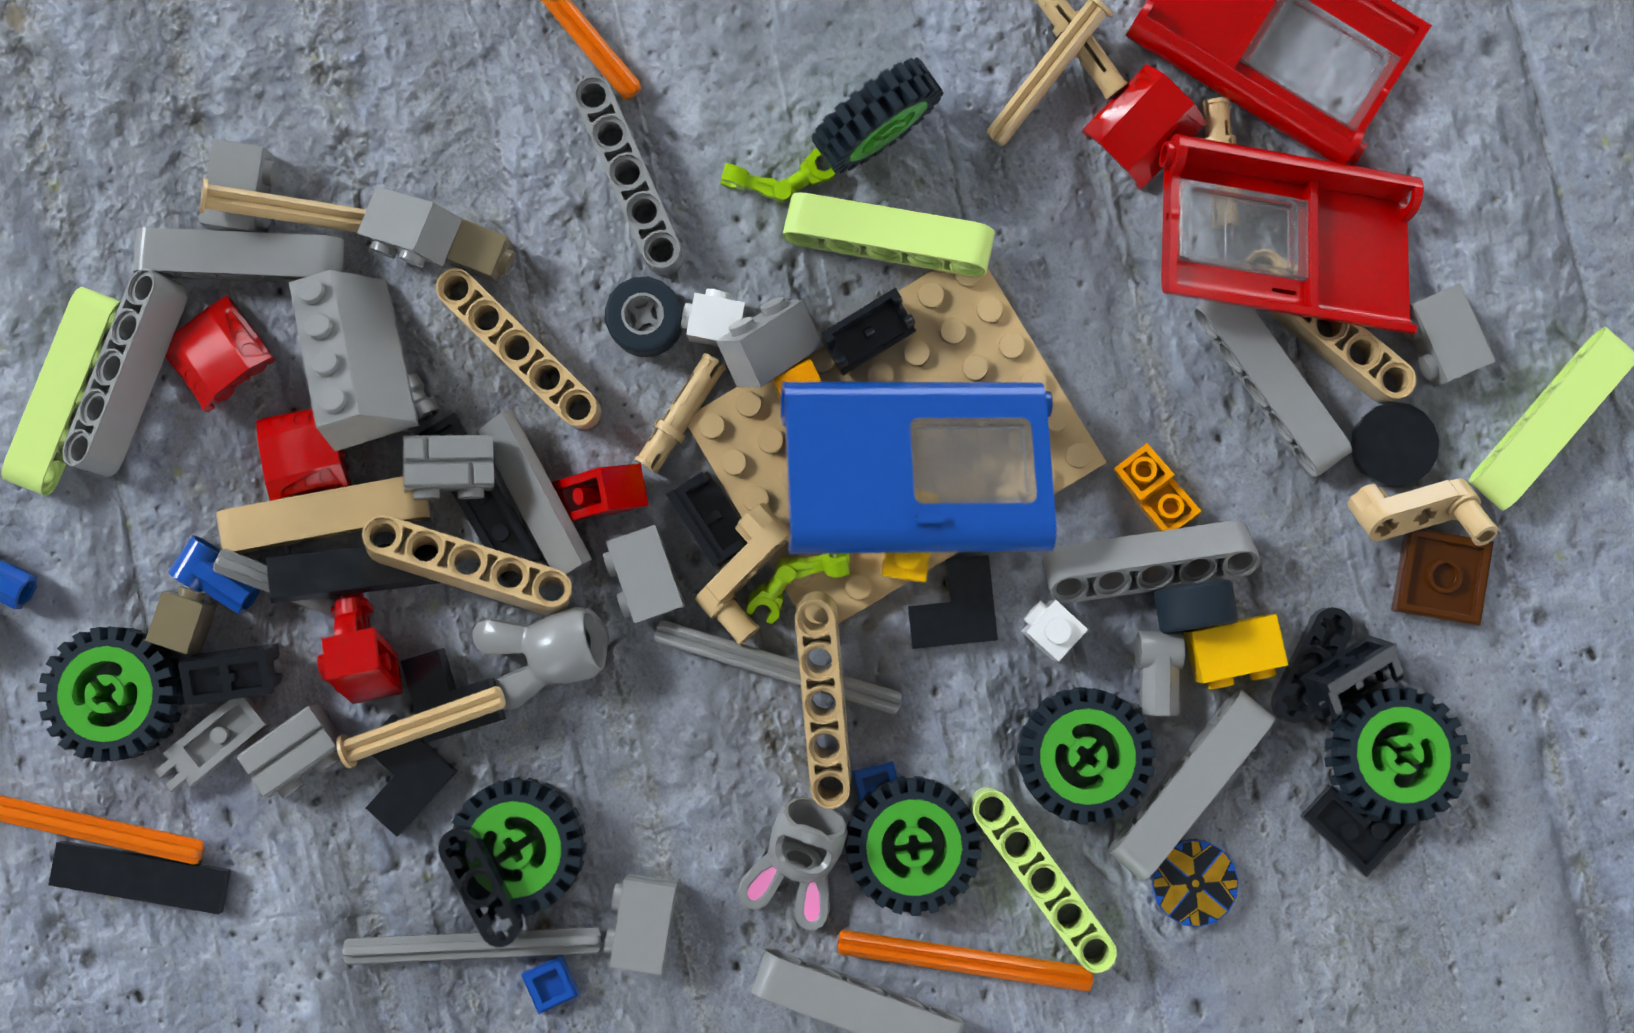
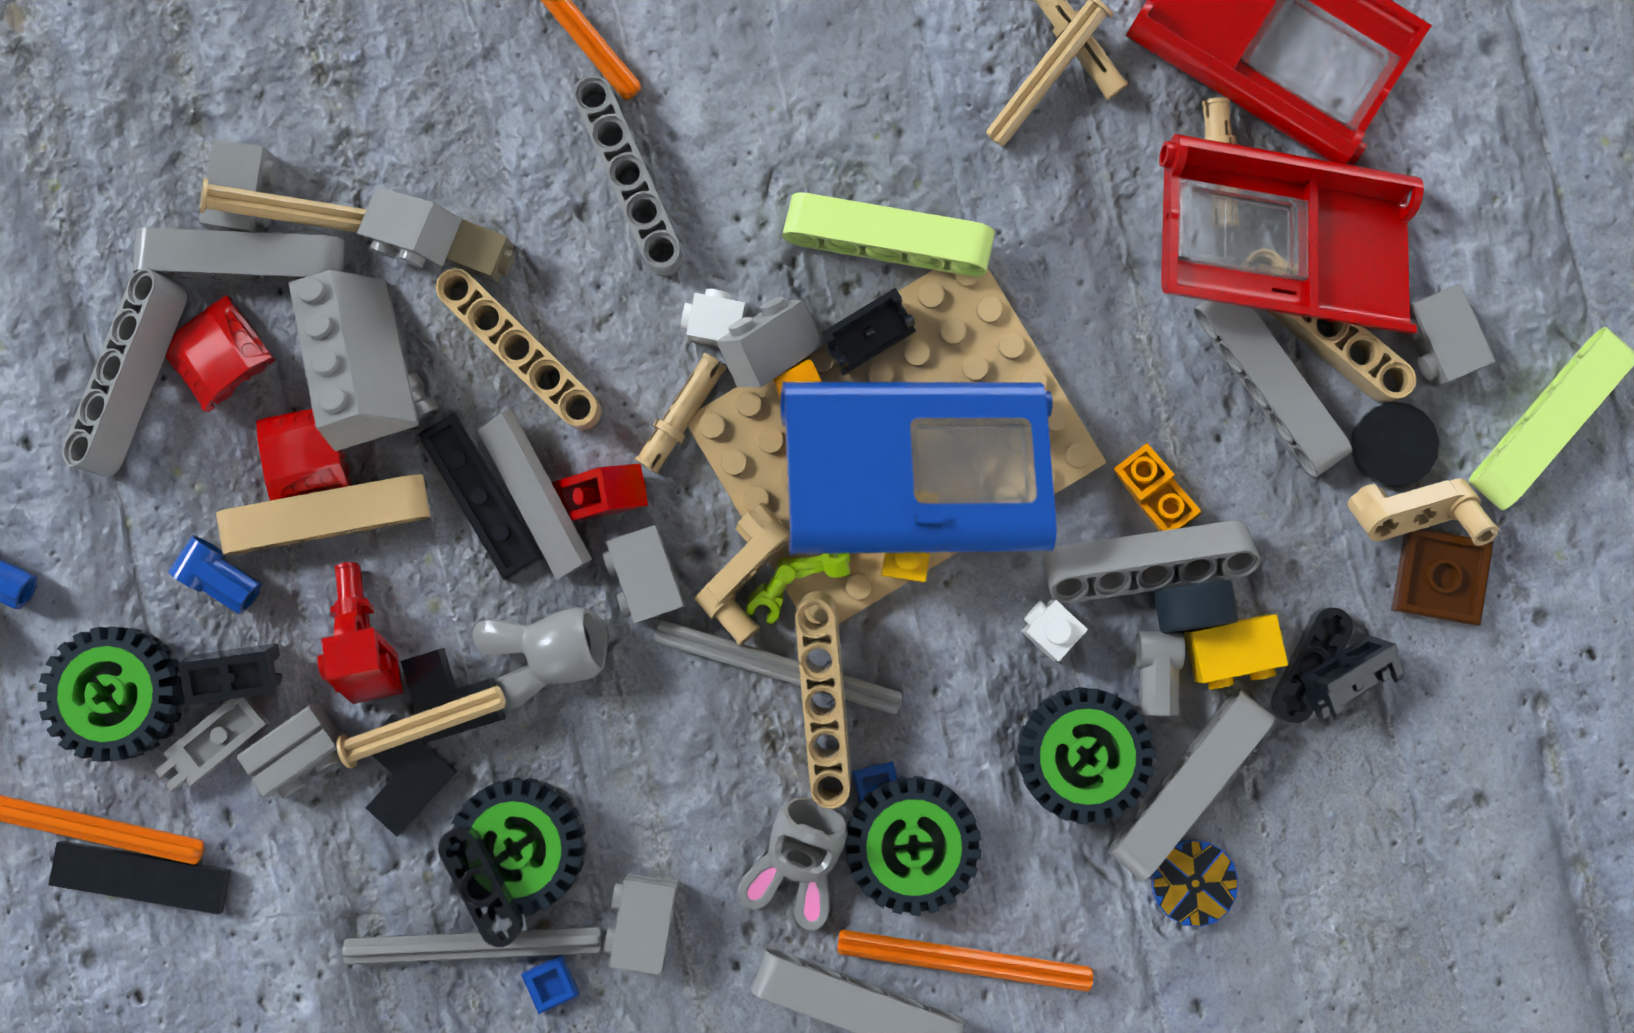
(36, 450): yellowish green beam -> none
(181, 621): dark tan brick -> none
(255, 575): light grey axle -> none
(338, 574): black tile -> none
(448, 465): light grey brick -> none
(453, 550): tan beam -> none
(633, 306): black wheel -> none
(708, 517): black hinge -> none
(781, 191): lime piece -> none
(877, 115): black wheel -> none
(966, 617): black tile -> none
(1053, 896): yellowish green beam -> none
(1141, 120): red slope -> none
(1351, 834): black tile -> none
(1423, 739): wheel -> none

